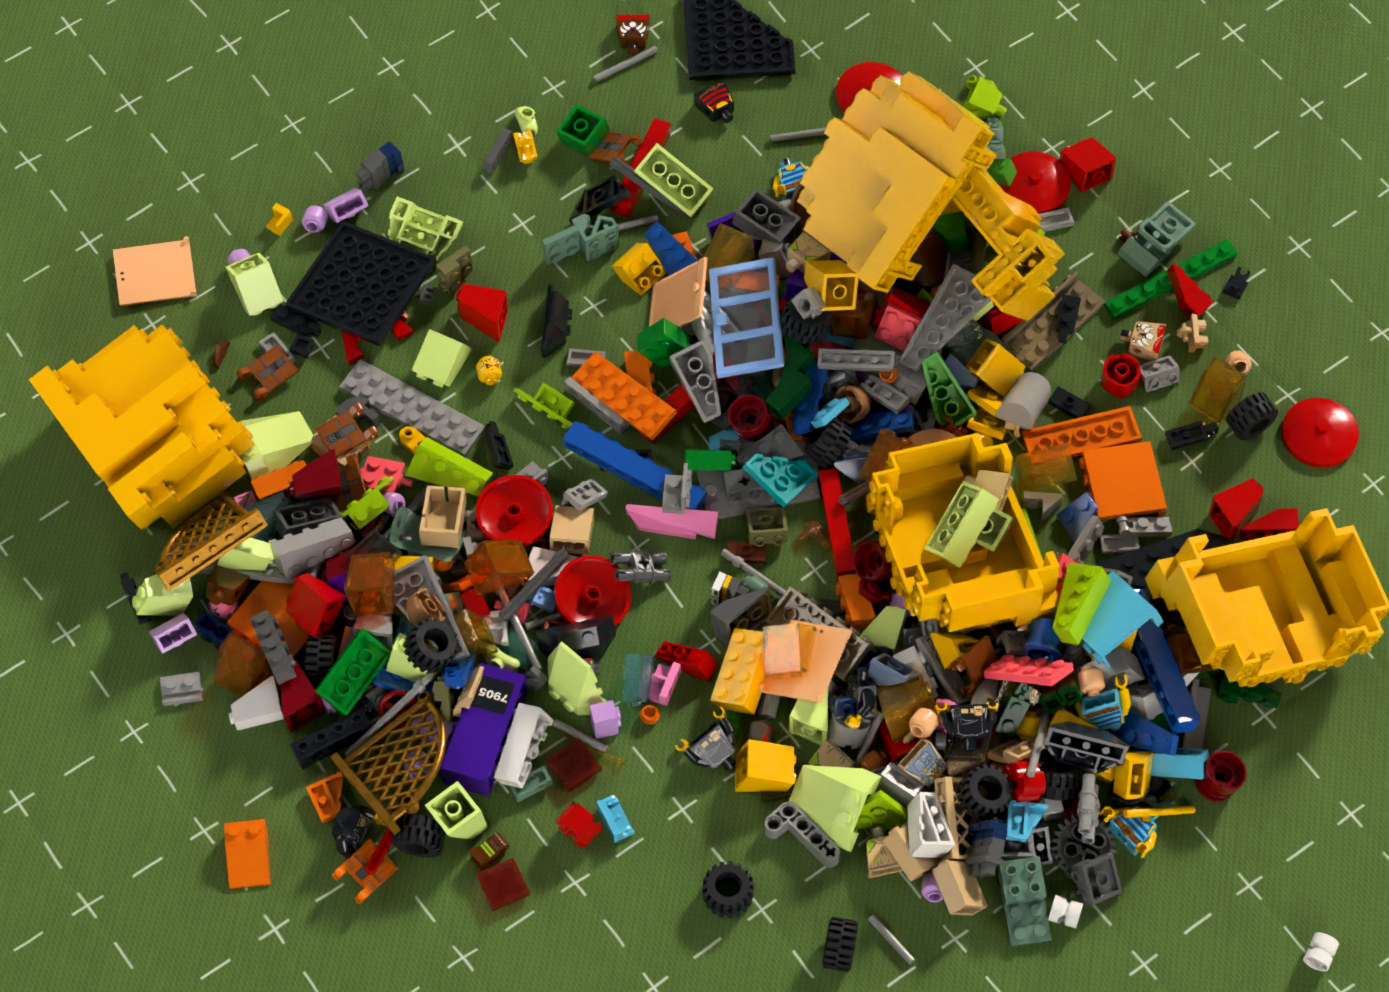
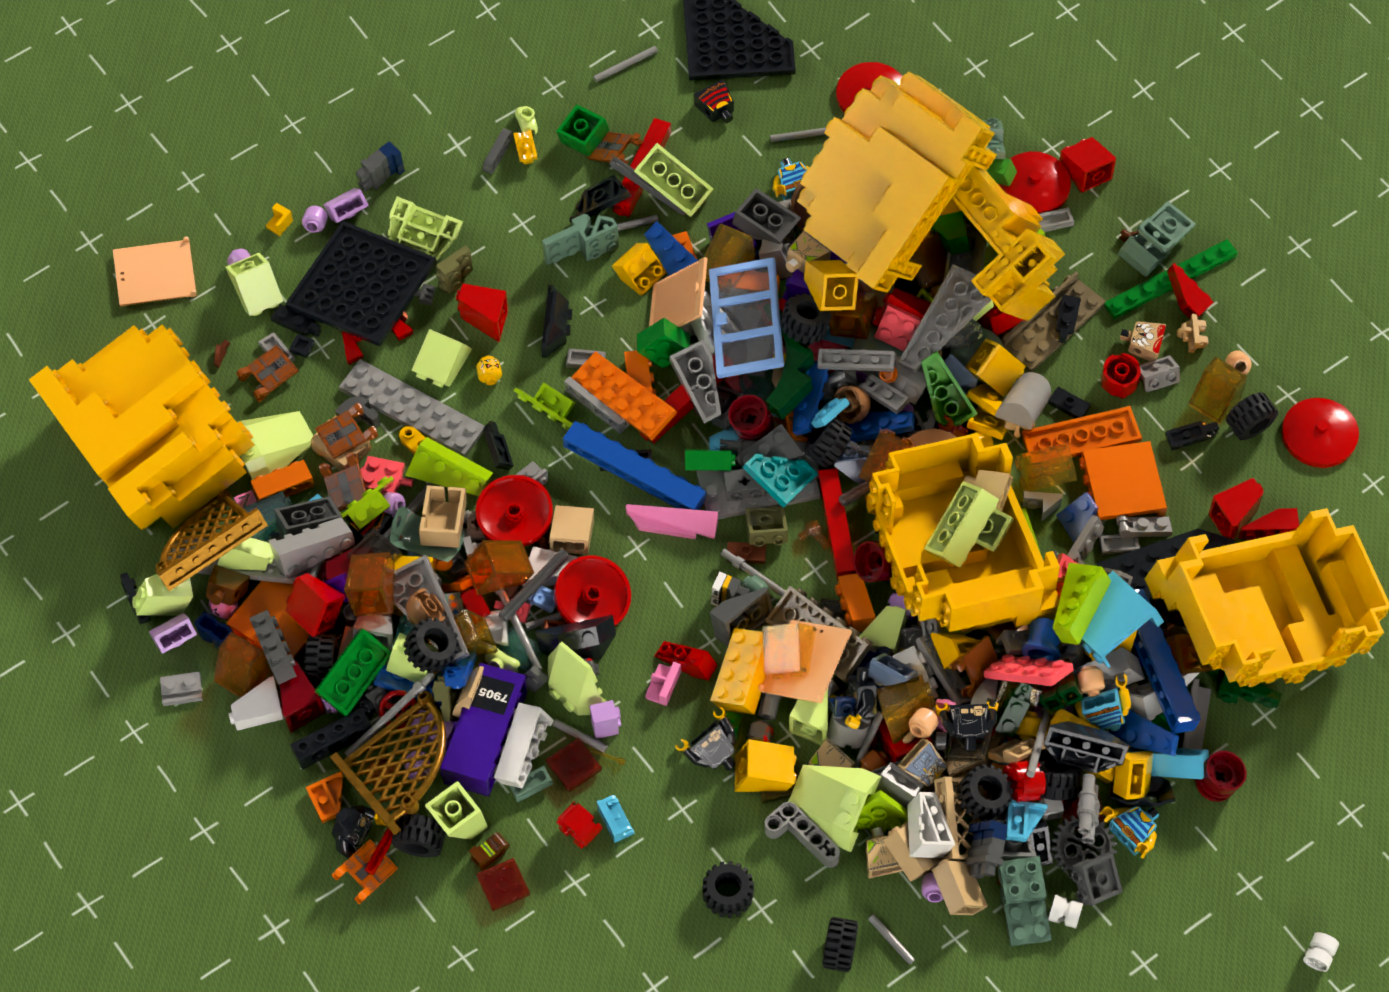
(247, 853): orange slope -> none
(317, 479): dark red slope -> none
(584, 494): light grey bracket -> none
(633, 31): reddish brown torso -> none
(637, 678): clear light blue slope -> none
(640, 566): dark grey pin -> none
(649, 714): orange plate -> none
(677, 492): light grey bracket -> none
(802, 302): light grey brick -> none
(871, 592): dark red plate -> none
(983, 98): lime torso -> none
(1159, 811): yellow bar -> none
(1237, 284): black plate -> none

